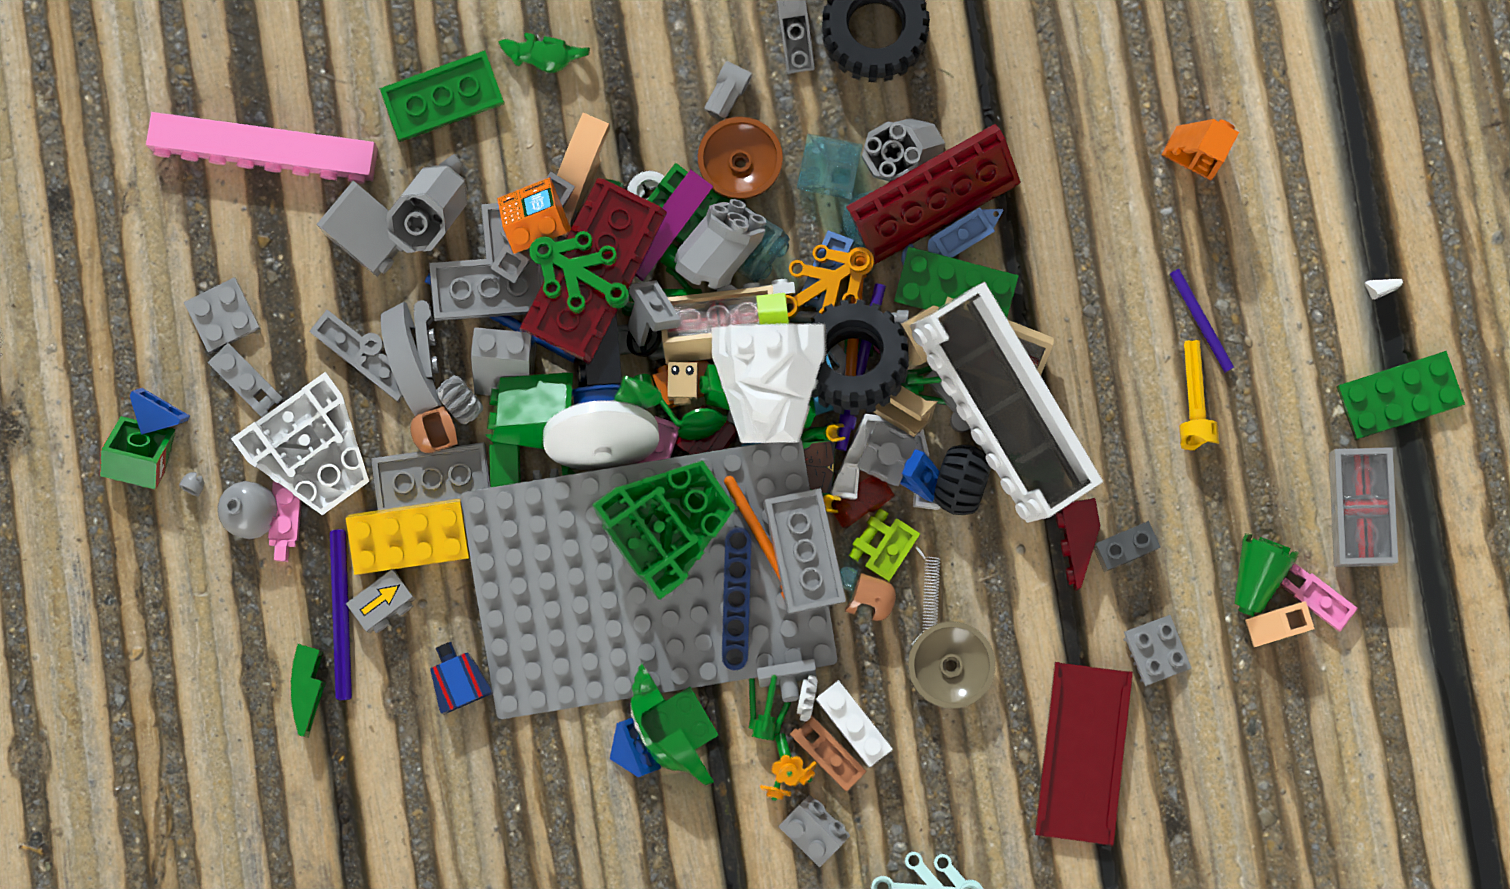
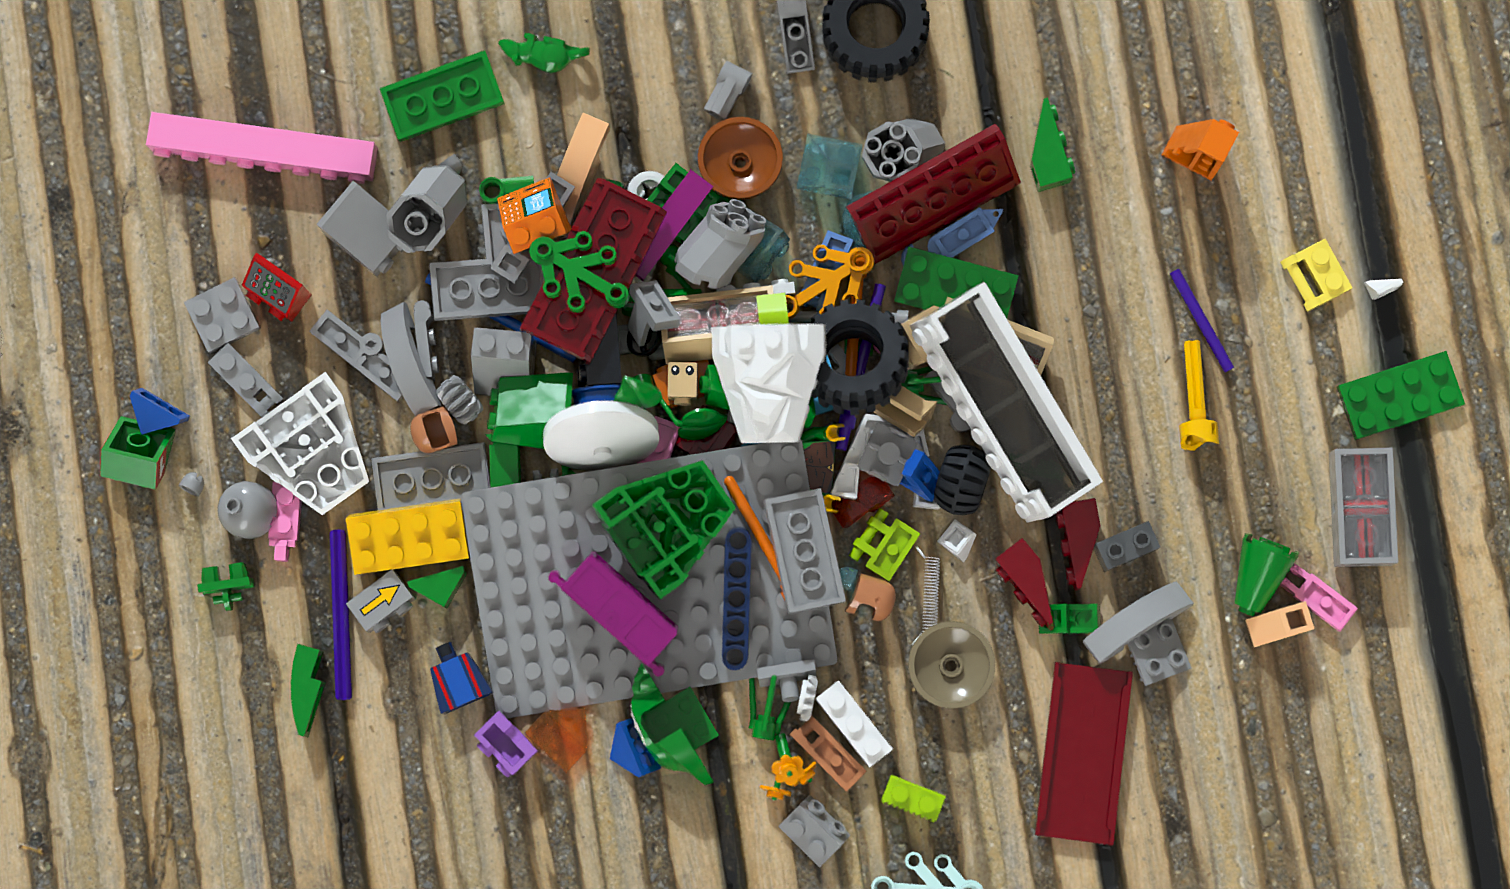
(238, 580): none -> green hips
(274, 288): none -> slope
(440, 586): none -> green slope
(505, 186): none -> green piece
(505, 743): none -> medium lavender cylinder
(561, 736): none -> clear orange slope
(619, 609): none -> magenta container
(913, 798): none -> lime brick
(957, 540): none -> white slope
(1025, 573): none -> dark red slope
(1048, 158): none -> green slope
(1073, 619): none -> green slope
(1137, 619): none -> light grey slope
(1324, 271): none -> light yellow plate

